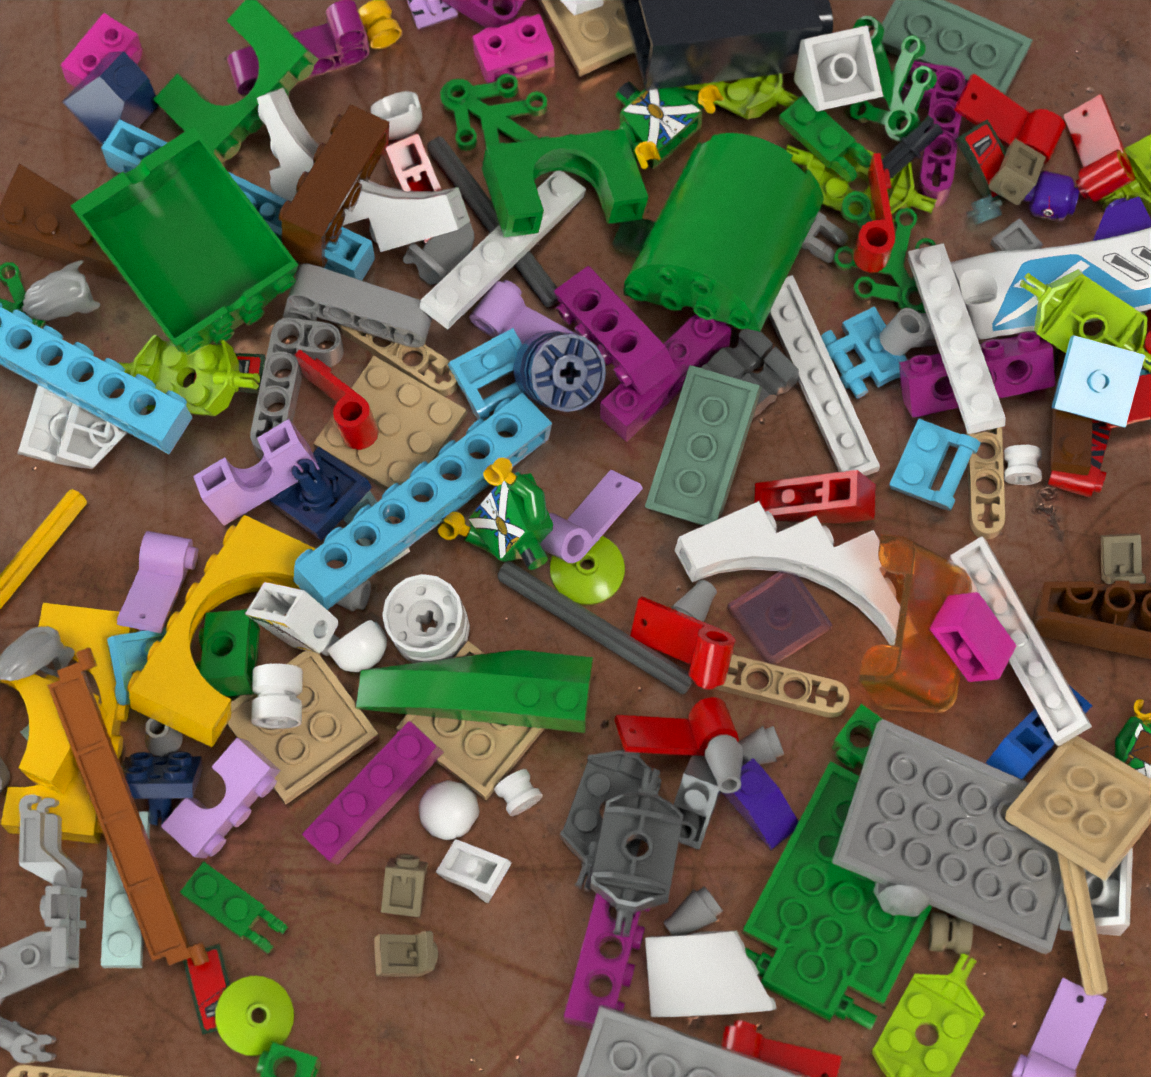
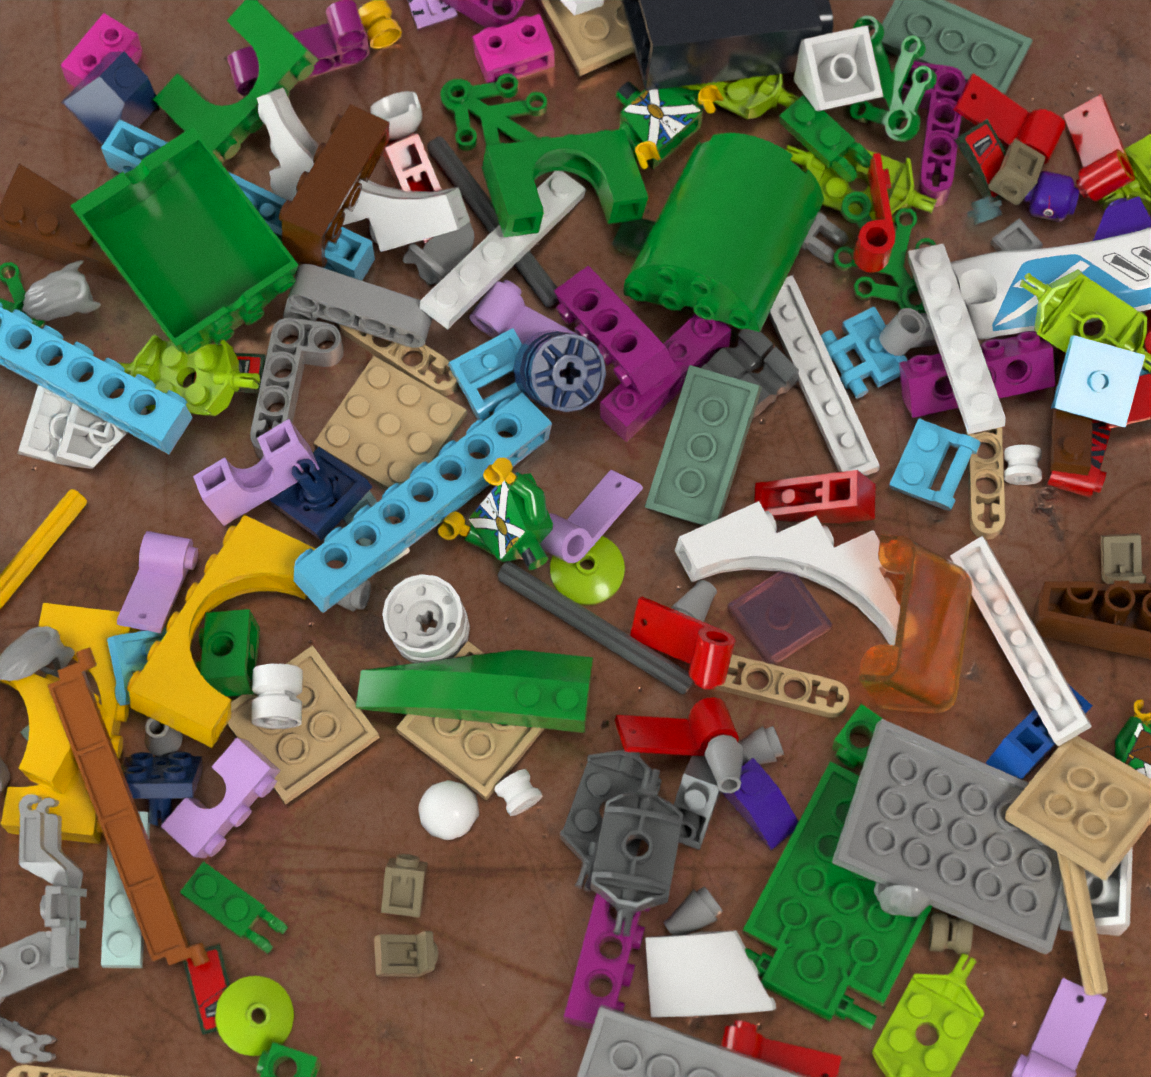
(305, 624): white torso -> none
(351, 411): red door -> none
(360, 647): white hair -> none
(372, 793): magenta brick -> none
(473, 869): white slope -> none
(911, 146): black axle -> none
(973, 637): dark pink brick -> none

